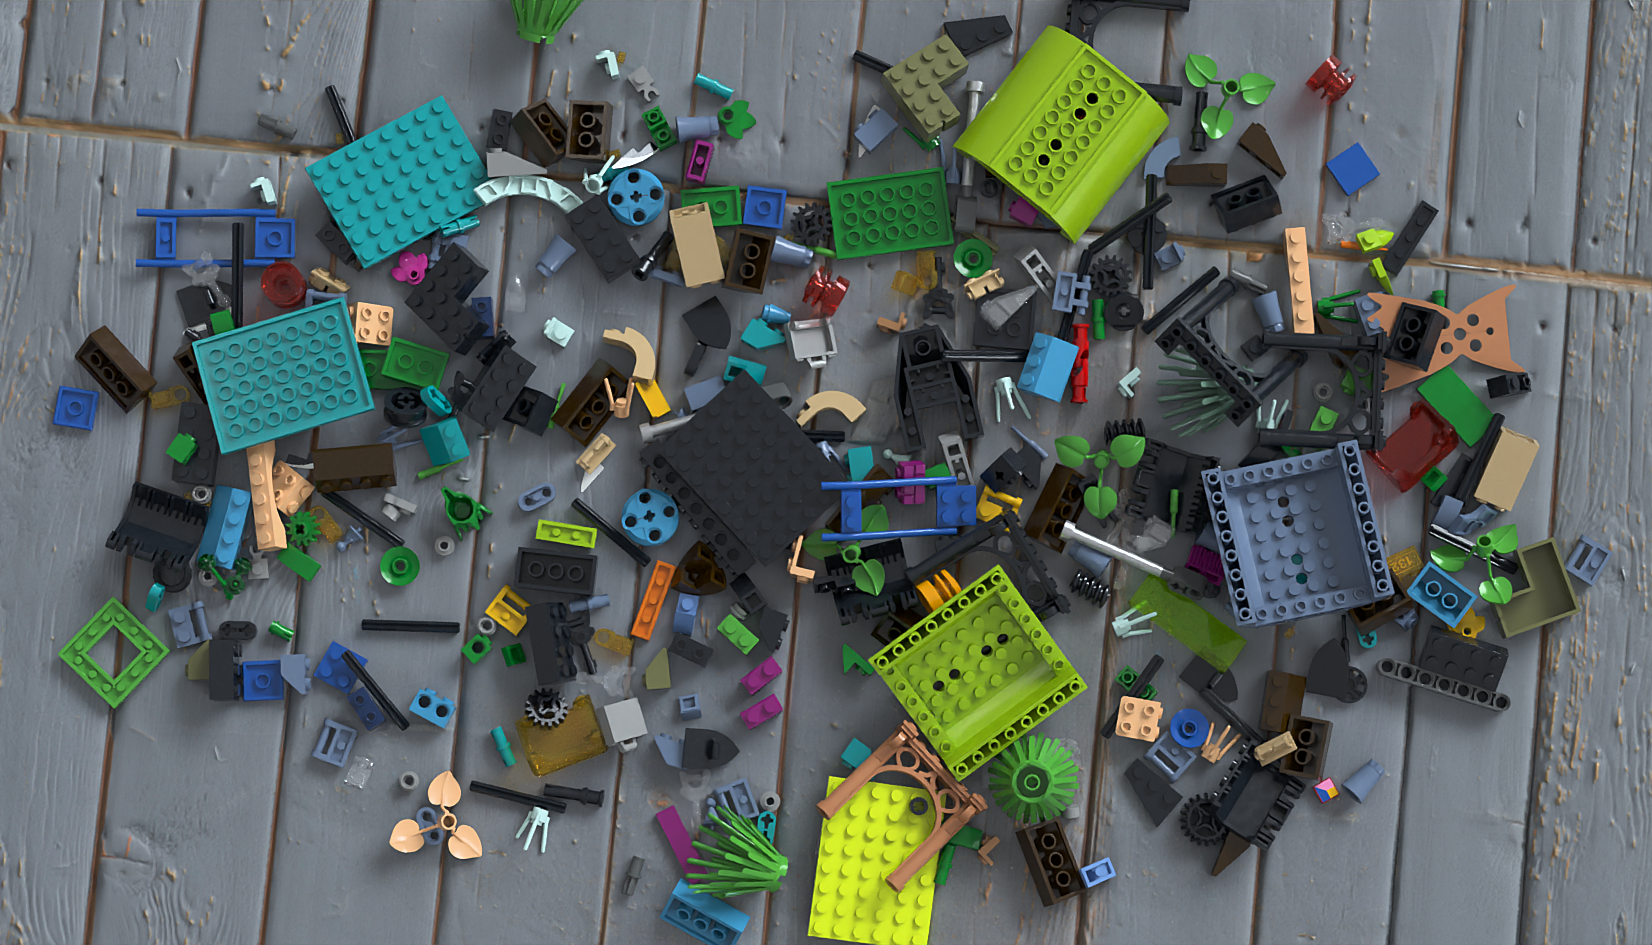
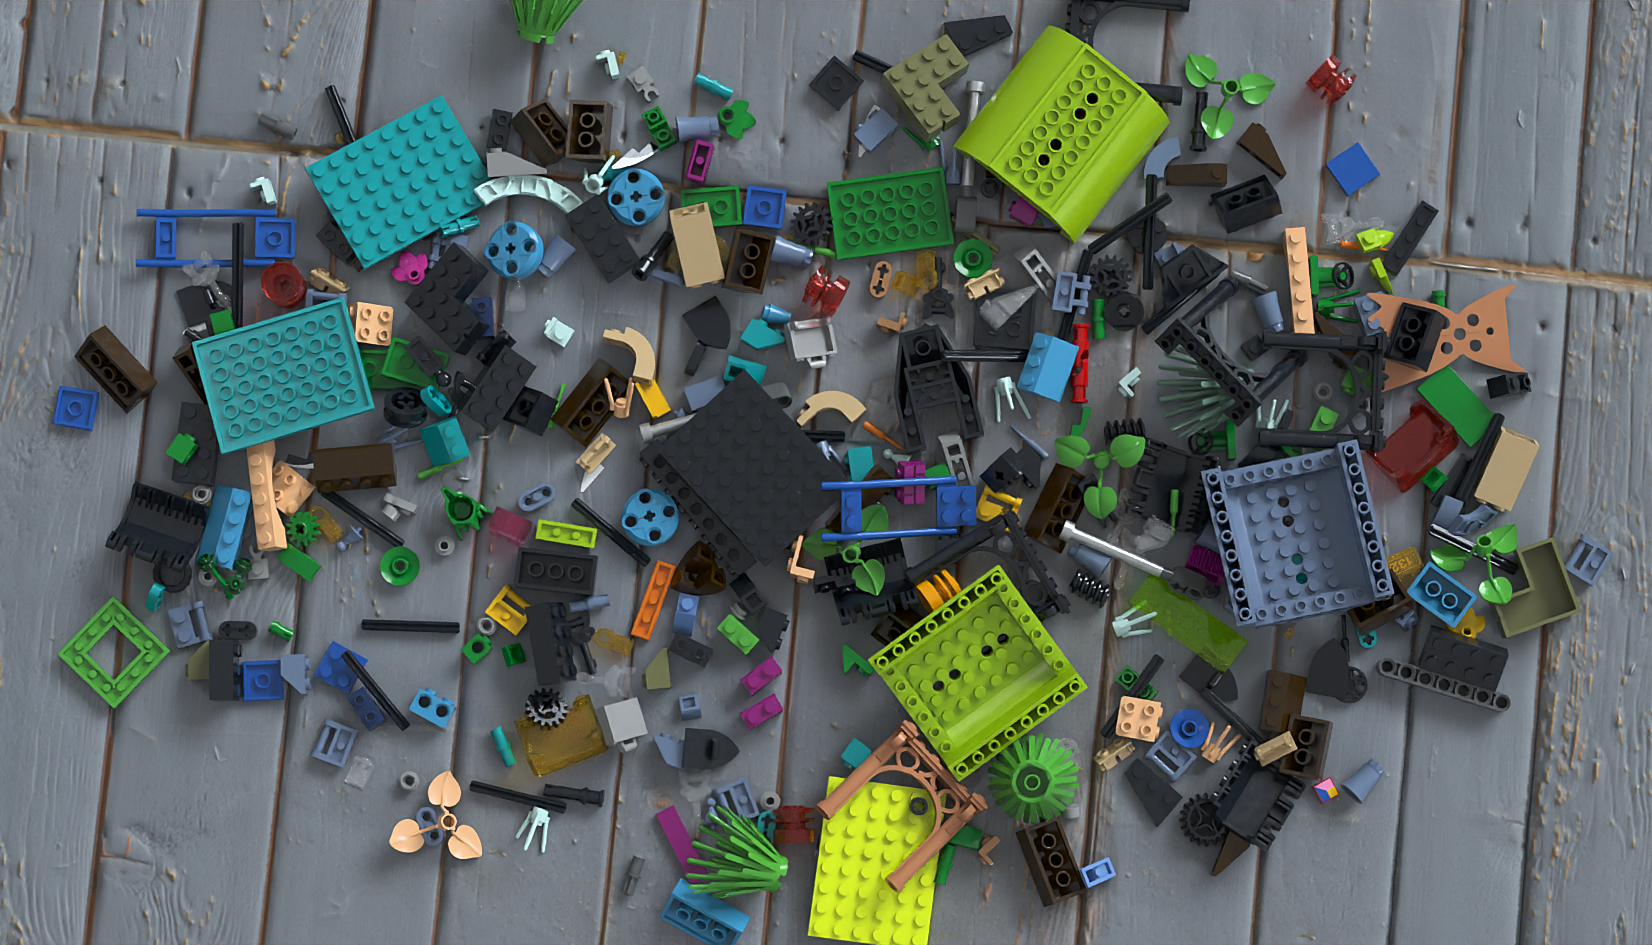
(167, 398): clear yellow piece -> none
(428, 361): none -> black plate
(510, 526): none -> clear pink brick
(514, 250): none -> dark azure piece
(793, 825): none -> clear red wheel
(836, 83): none -> black plate
(880, 434): none -> orange piece
(885, 281): none -> medium nougat beam
(1076, 430): none -> green slope
(1106, 757): none -> tan hinge
(1187, 273): none -> black wing
(1216, 441): none -> green piece
(1328, 276): none -> green piece

